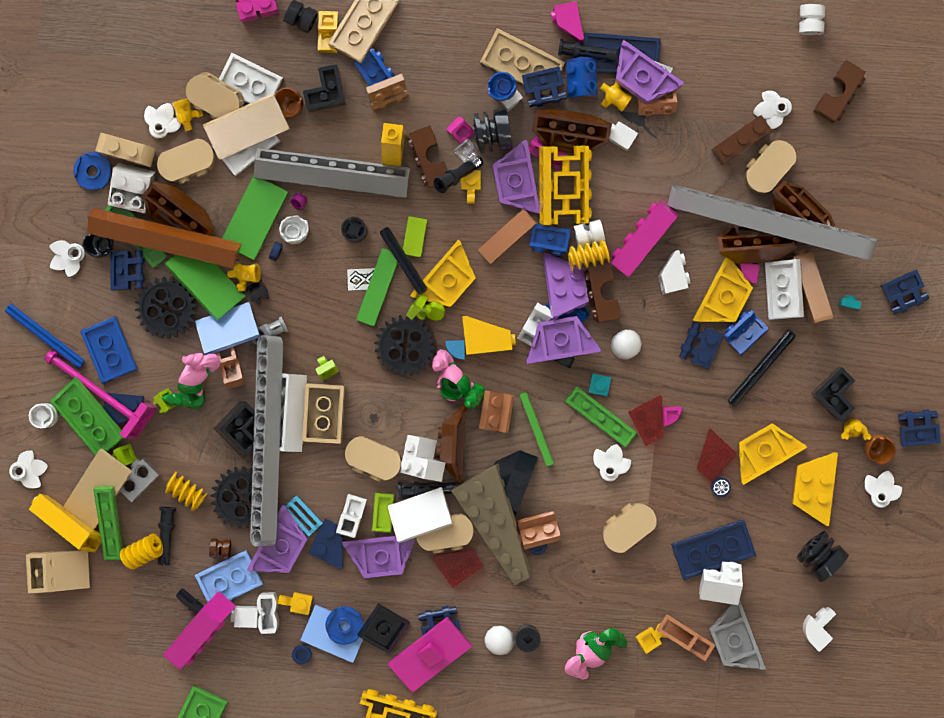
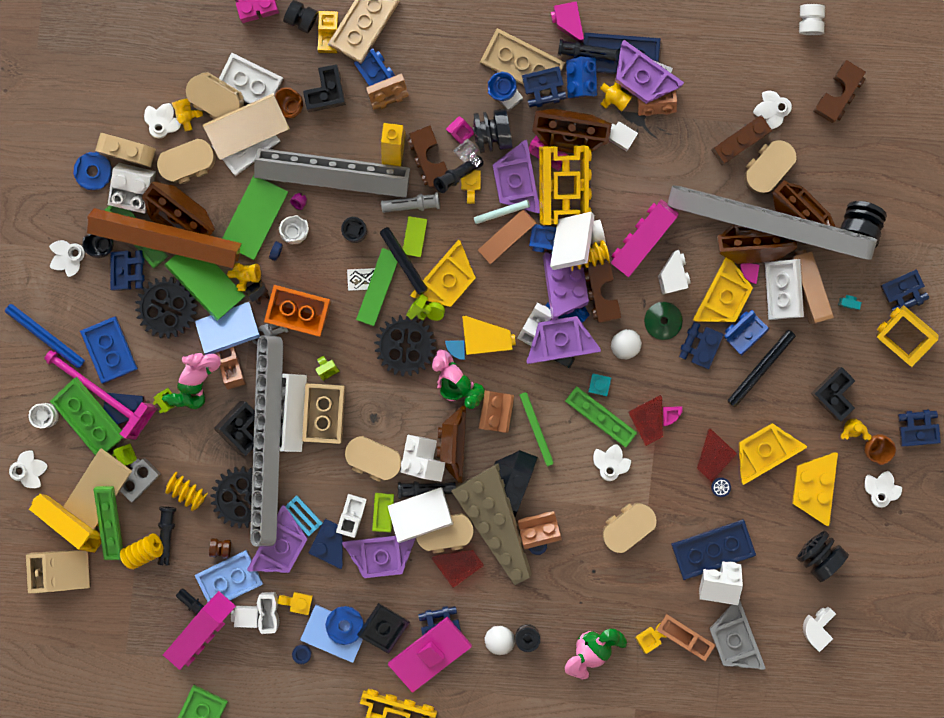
(297, 310): none -> orange slope
(420, 202): none -> light grey pin
(502, 211): none -> light aqua bar
(572, 241): none -> white tile
(653, 320): none -> dark green dish
(864, 219): none -> black wheel
(930, 339): none -> yellow window

